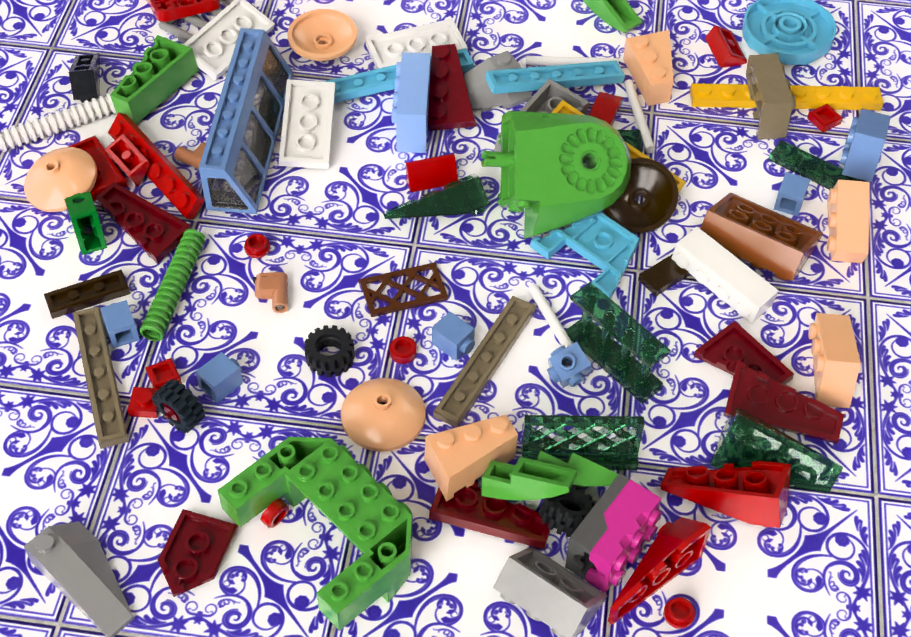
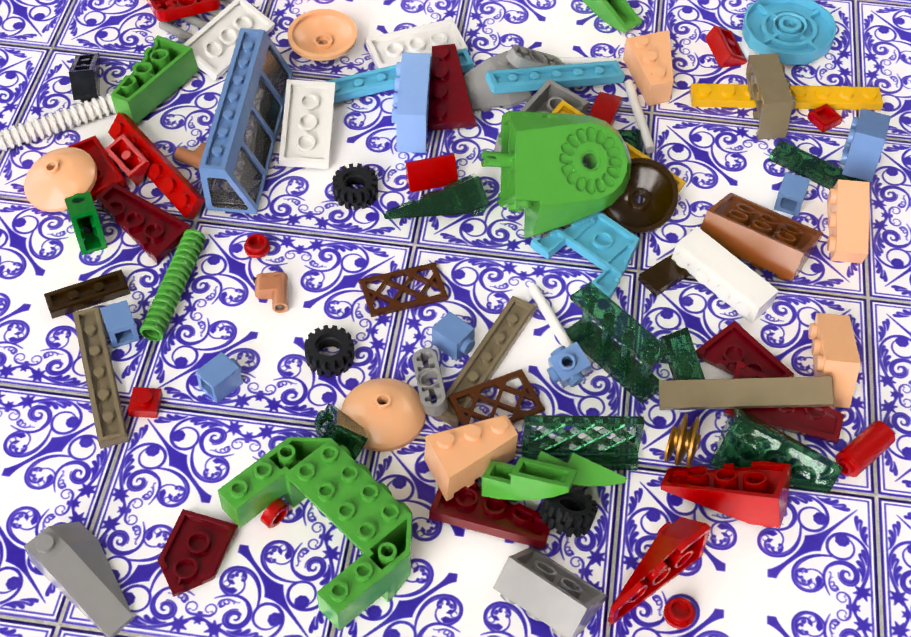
(162, 372): red tile -> none
(178, 406): black wheel -> none
(341, 428): none -> clear green slope
(359, 196): none -> black tyre
(403, 350): red tile -> none
(427, 391): none -> light grey beam
(499, 383): none -> reddish brown window
(524, 58): none -> light grey beam
(613, 533): dark pink piece -> none
(683, 356): none -> clear green slope
(683, 441): none -> pearl gold piece
(746, 393): none -> dark tan tile
(865, 448): none -> red brick

